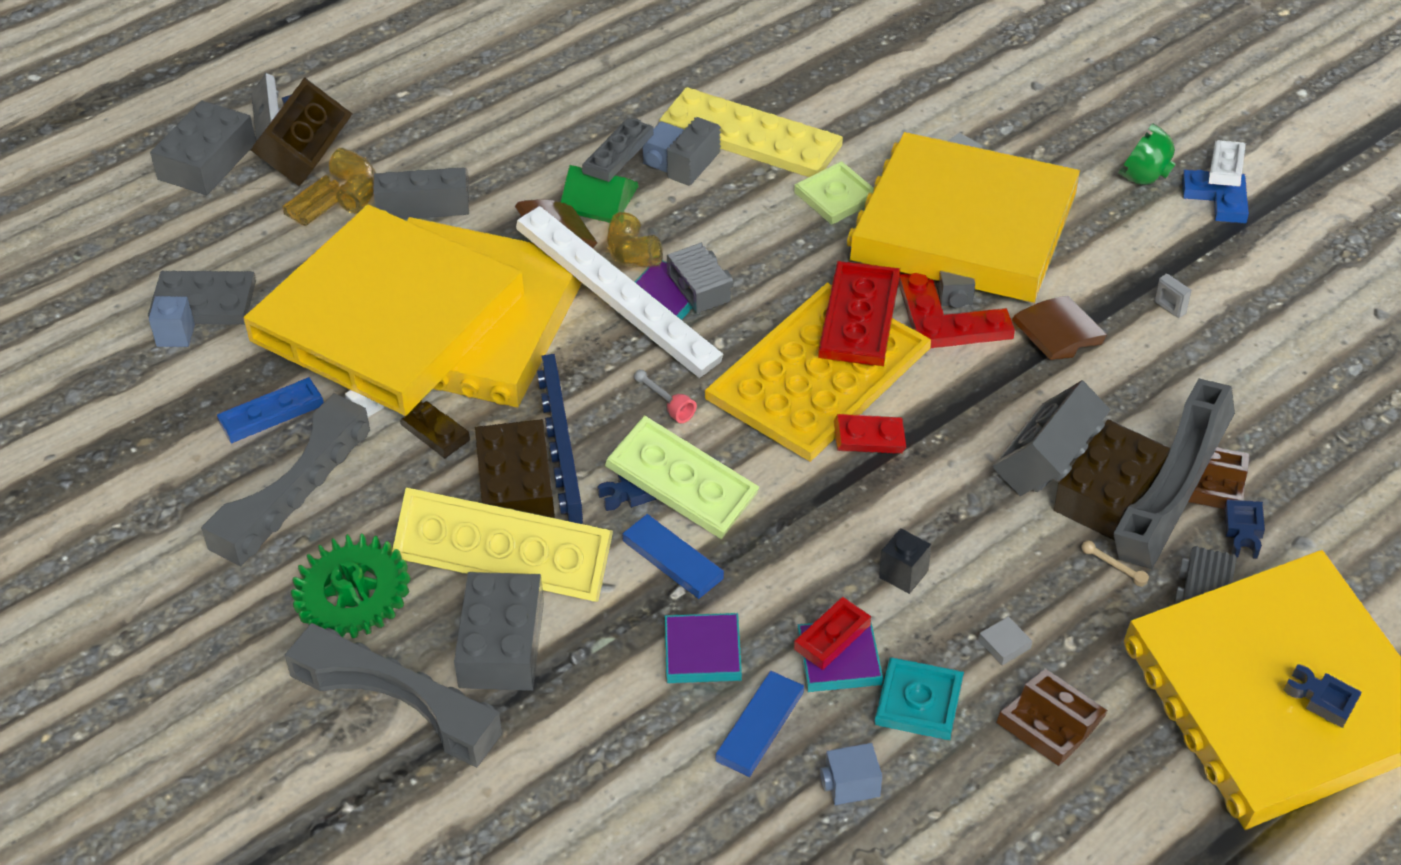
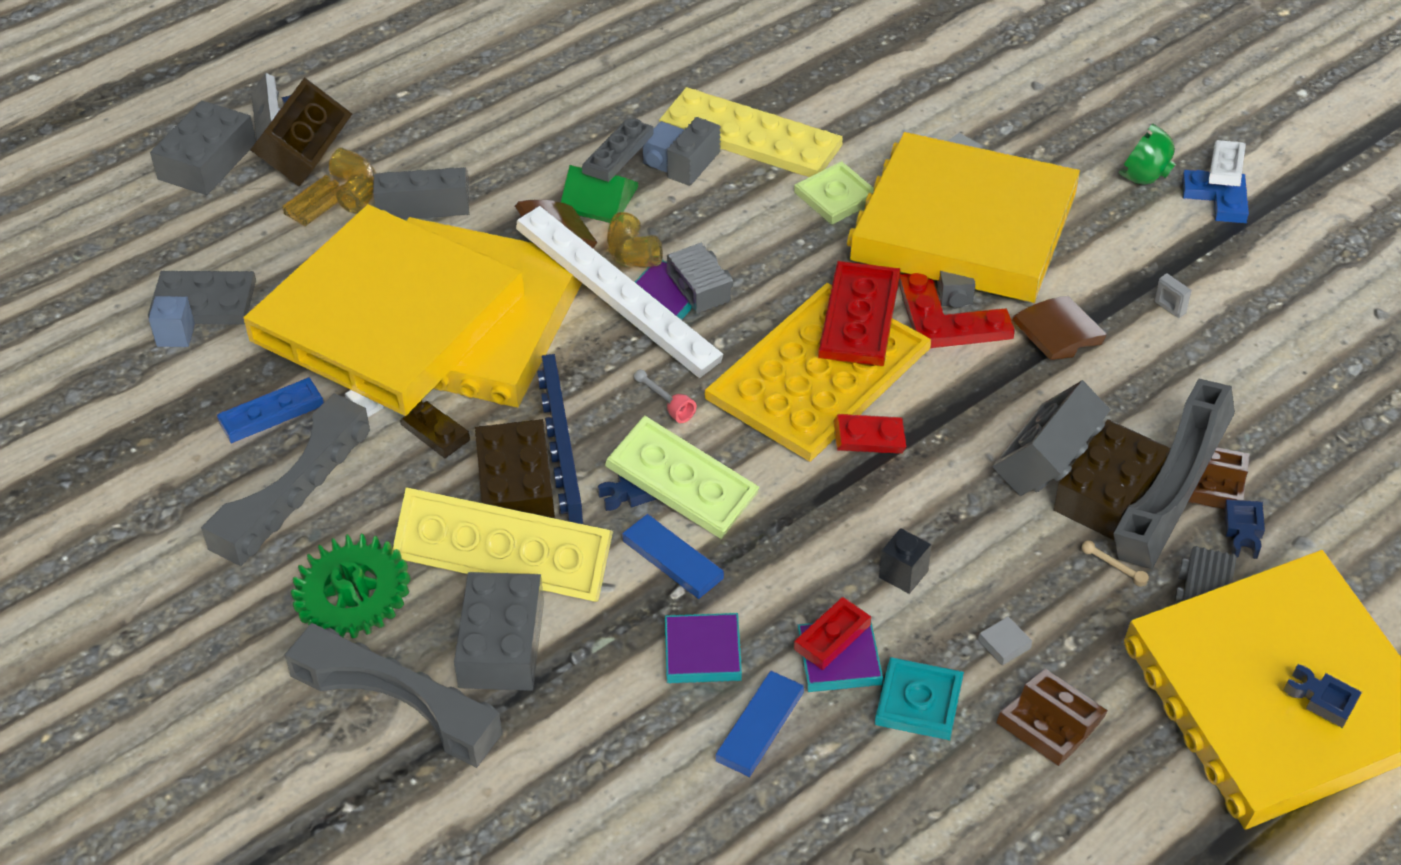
(852, 774): sand blue brick -> none

